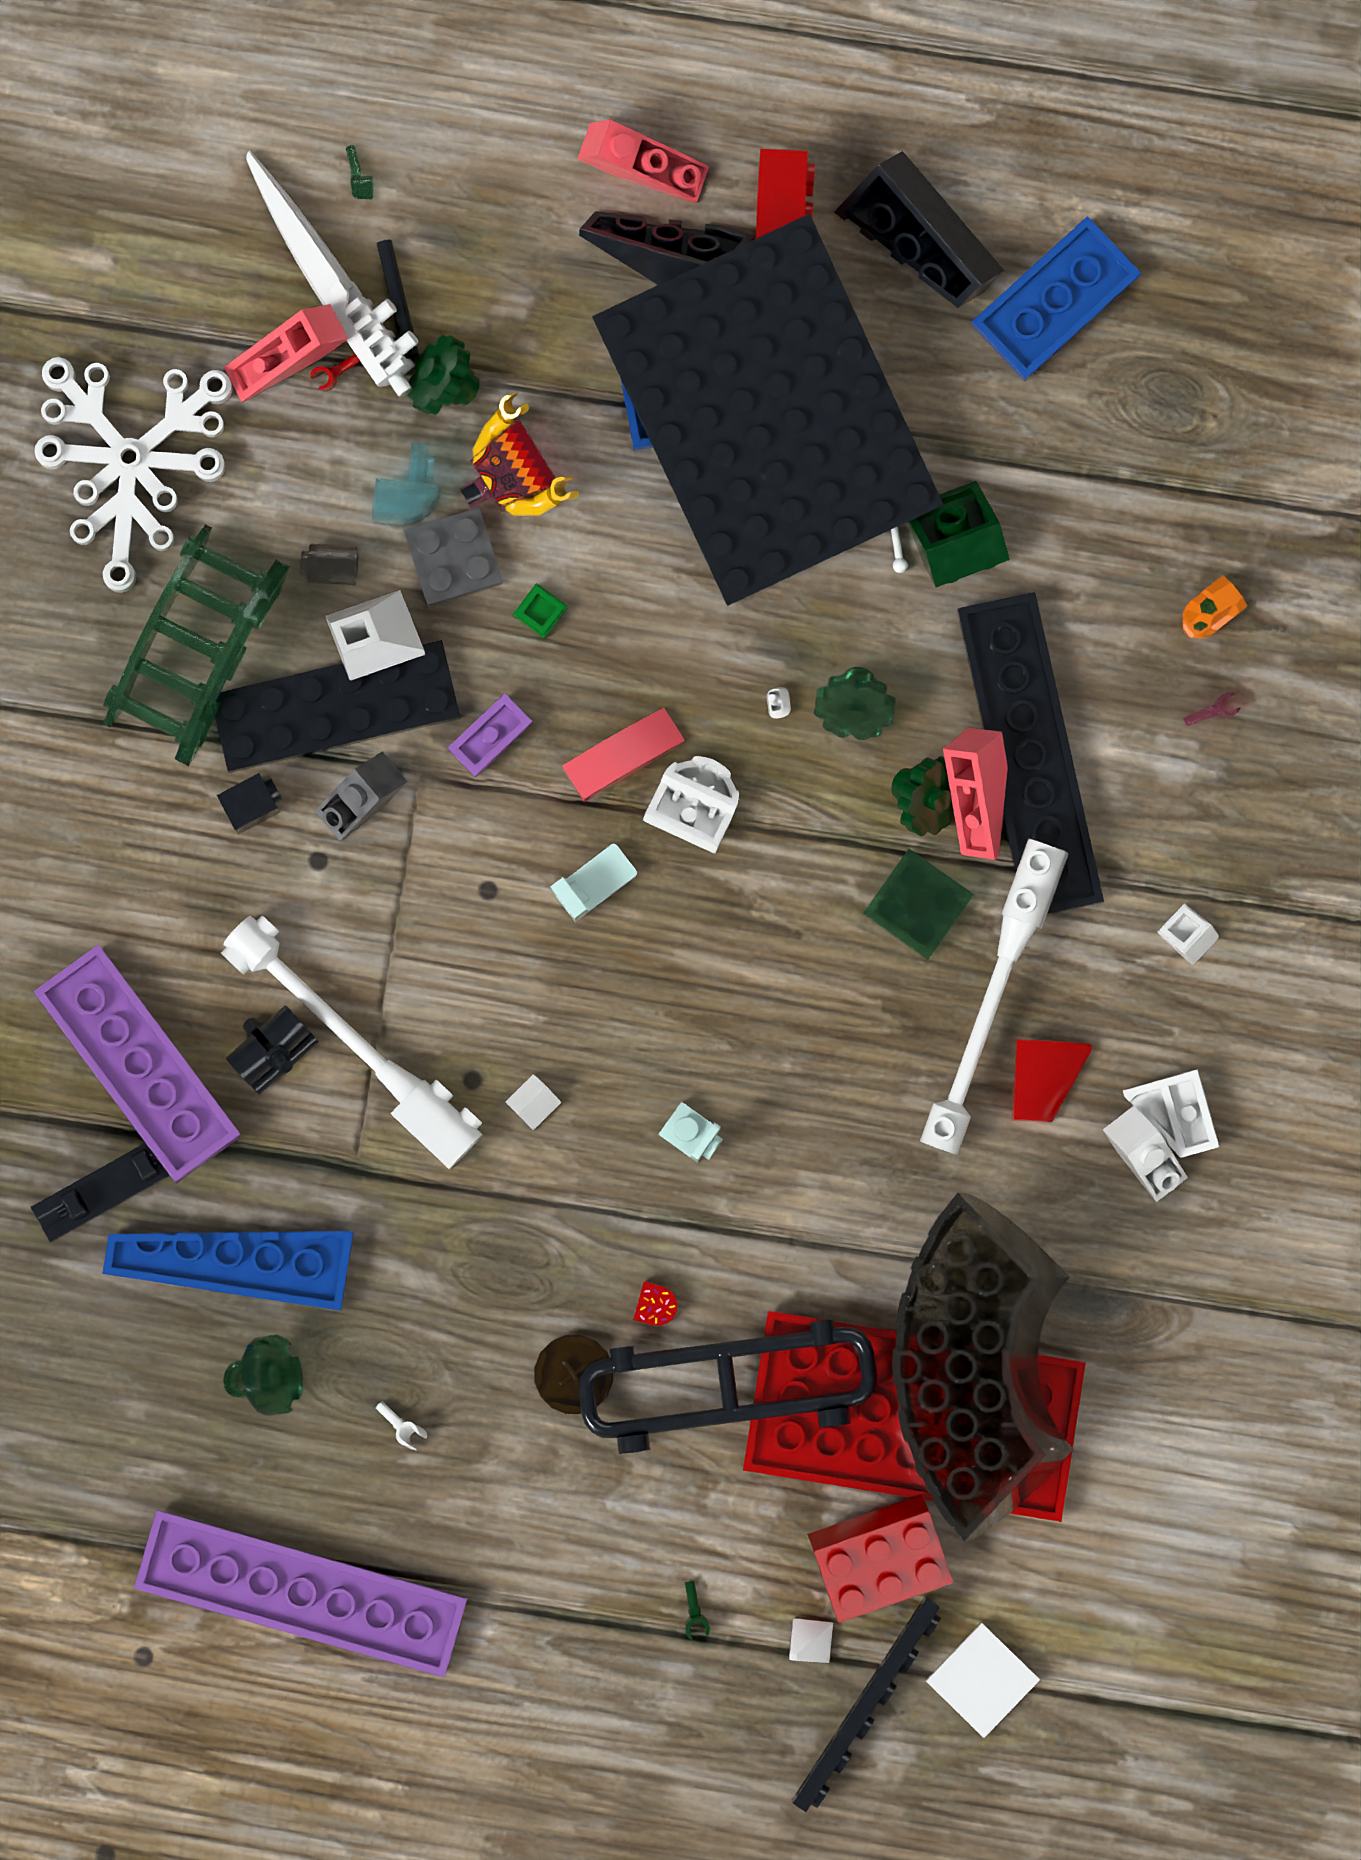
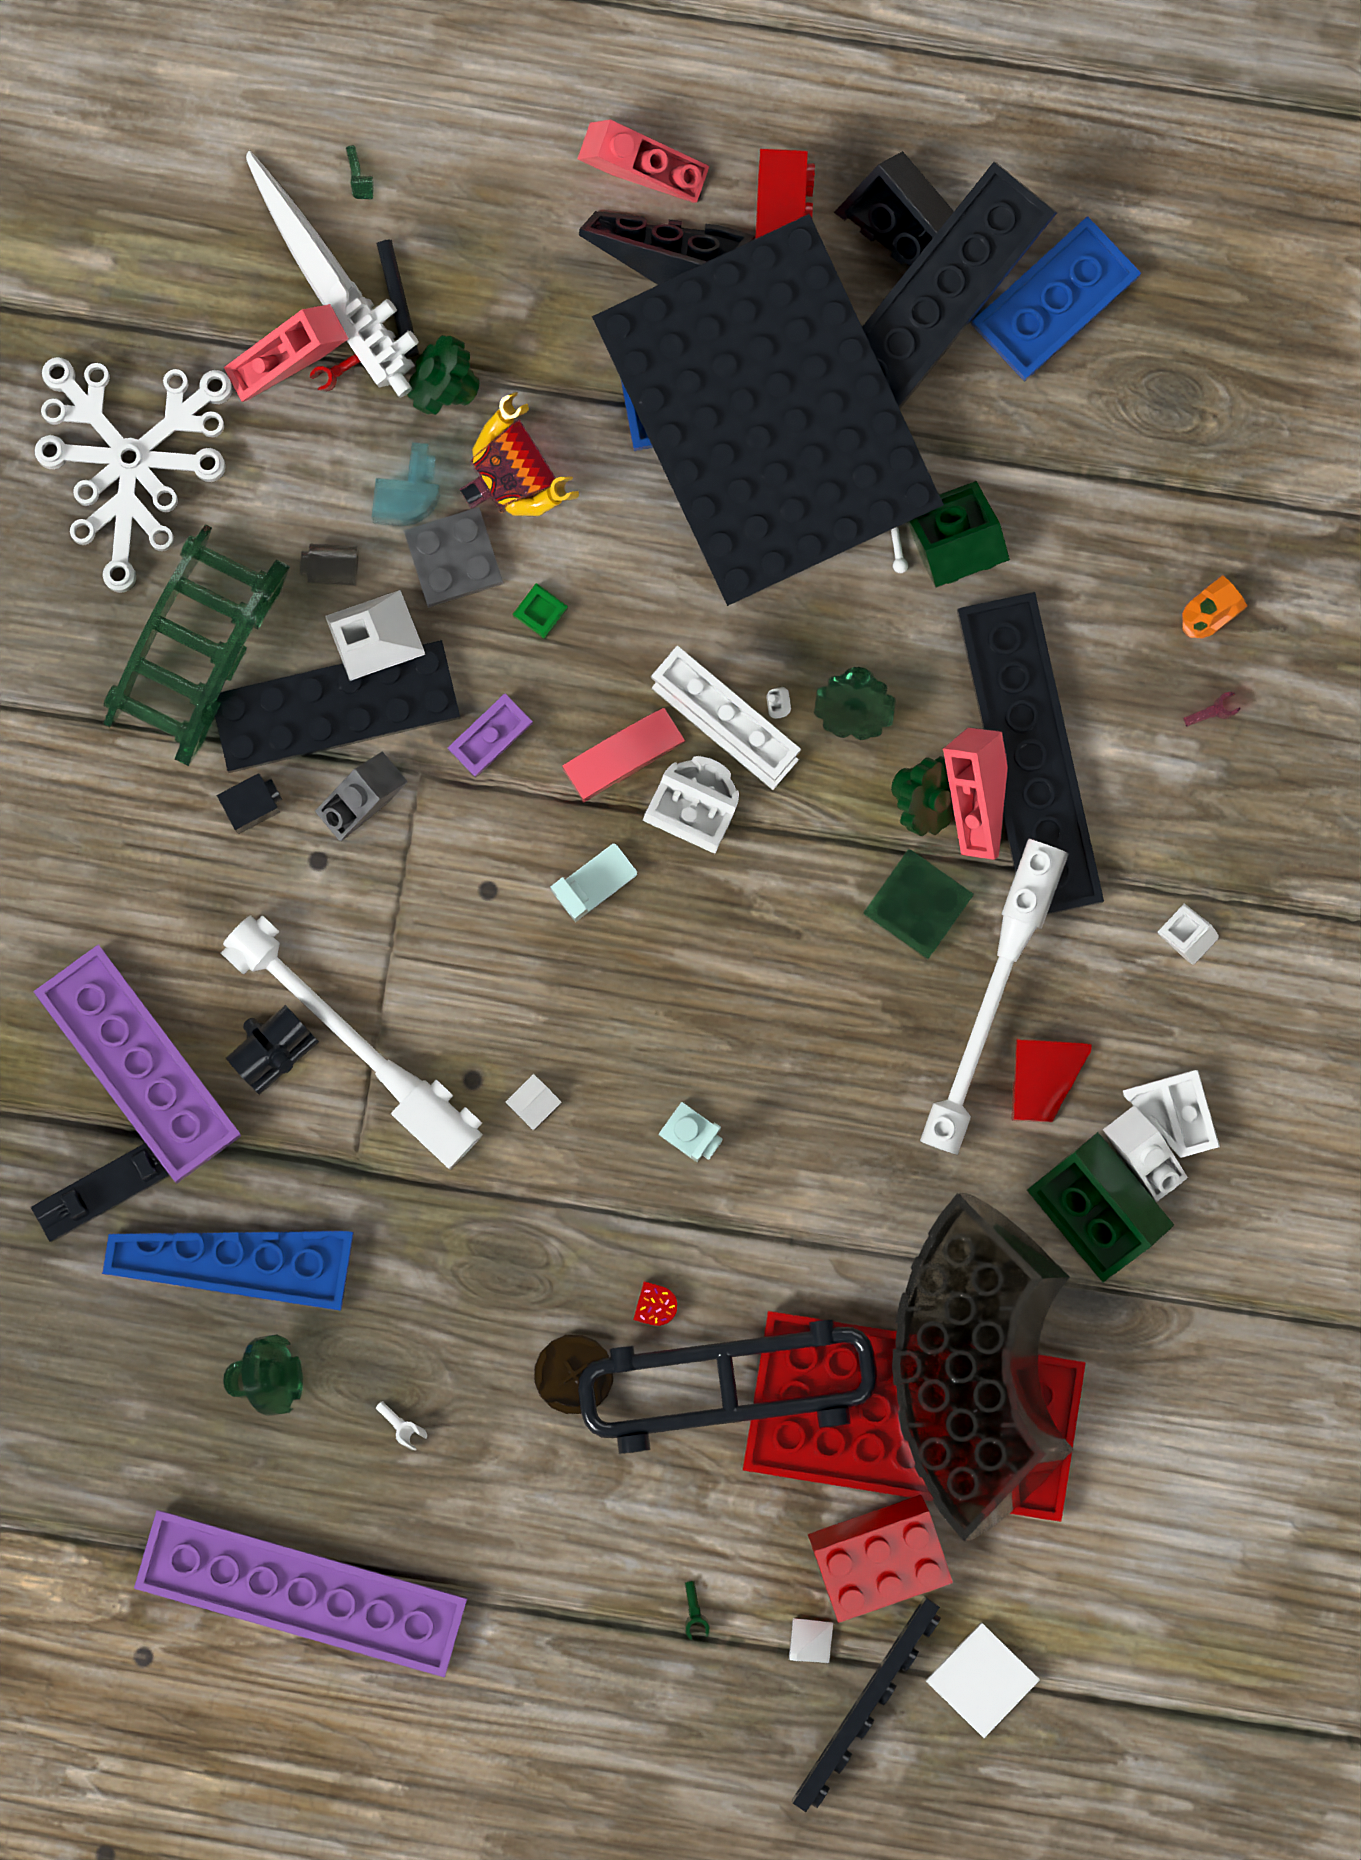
(725, 718): none -> white fence
(954, 278): none -> black plate
(1100, 1207): none -> dark green slope

